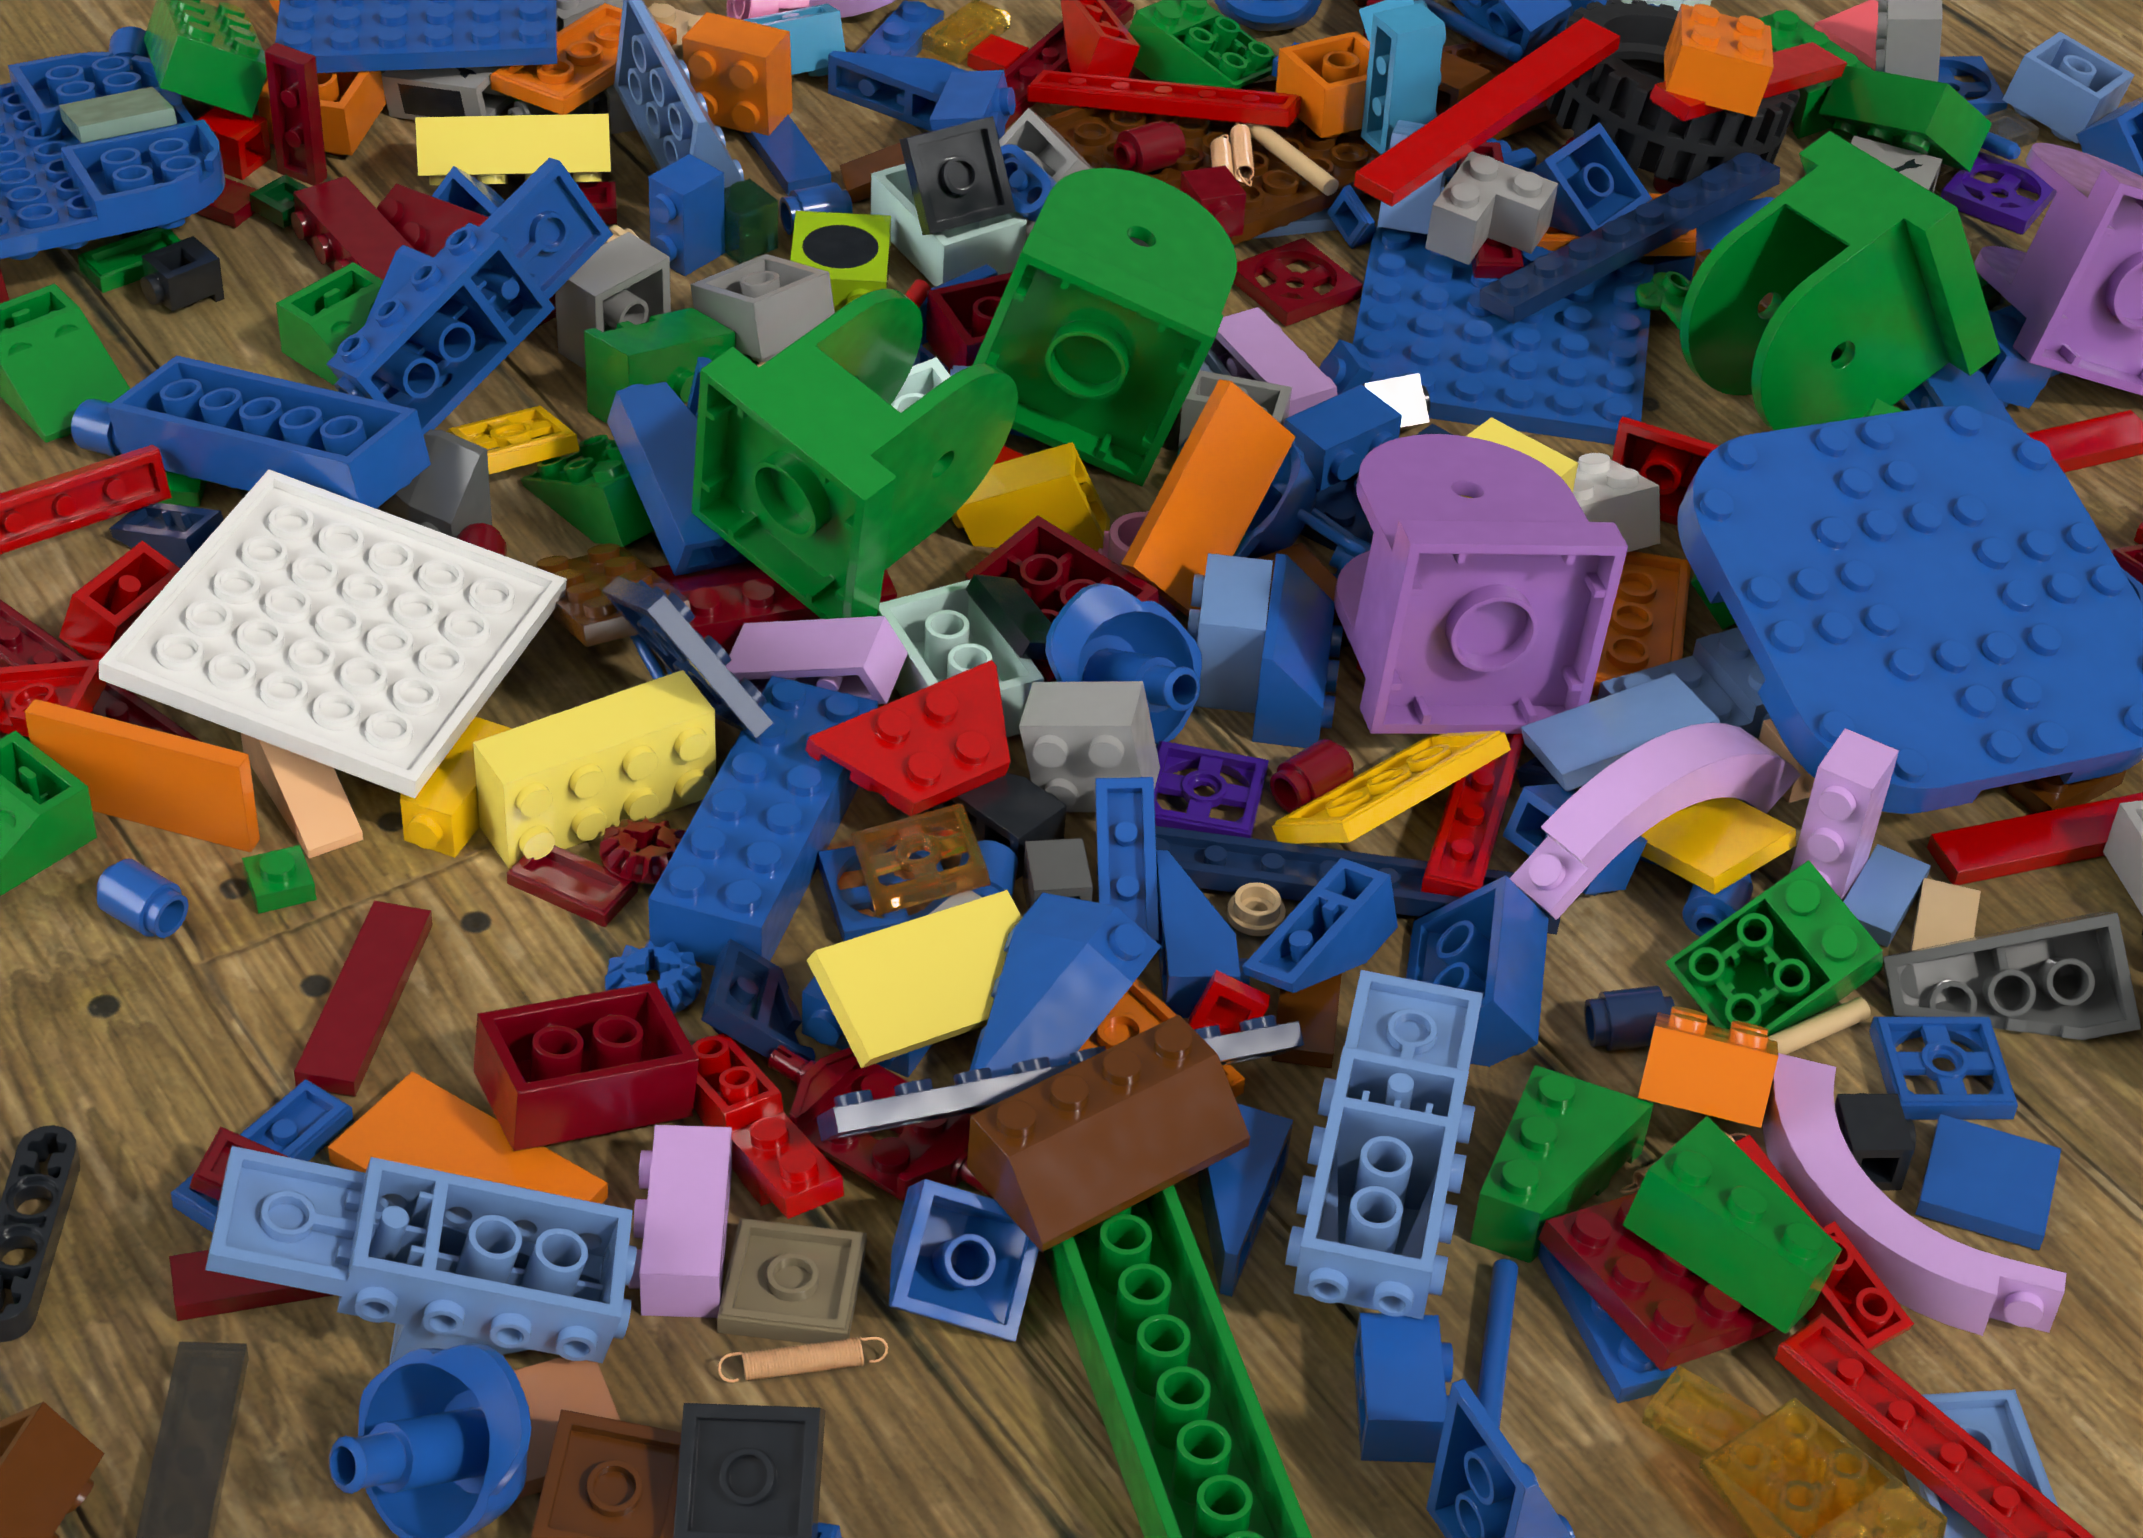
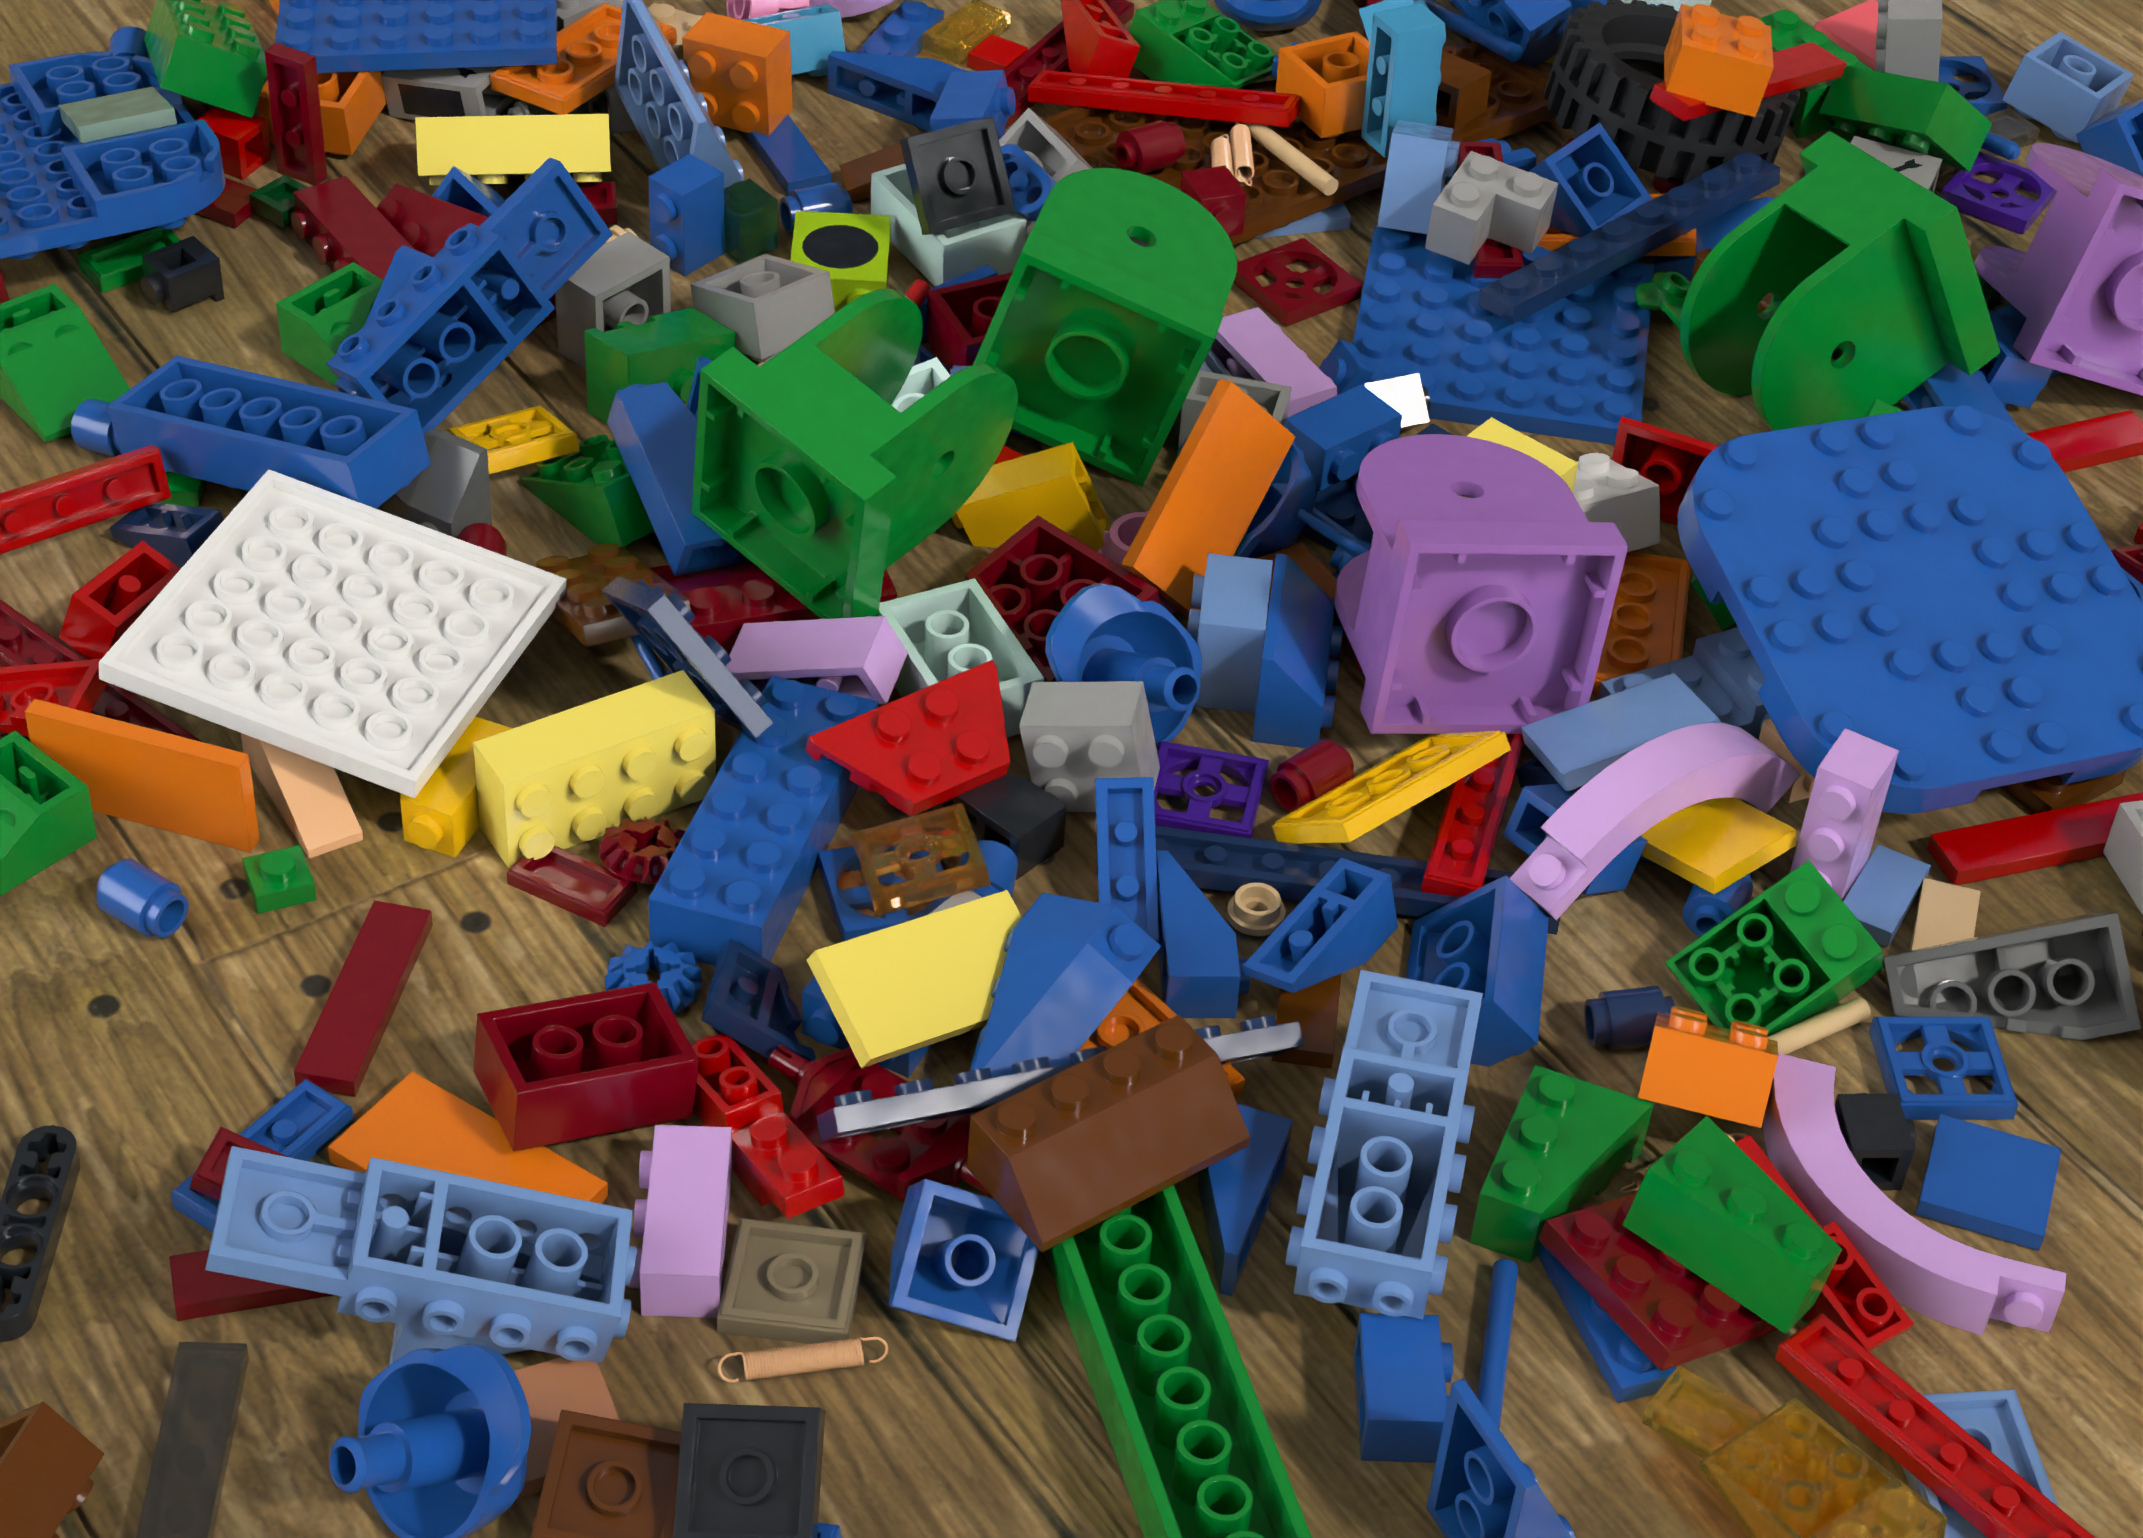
(1011, 614): black tile -> none
(1056, 869): dark grey brick -> none
(1227, 1004): red plate -> none
(1352, 218): blue slope -> none
(1486, 112): red tile -> none

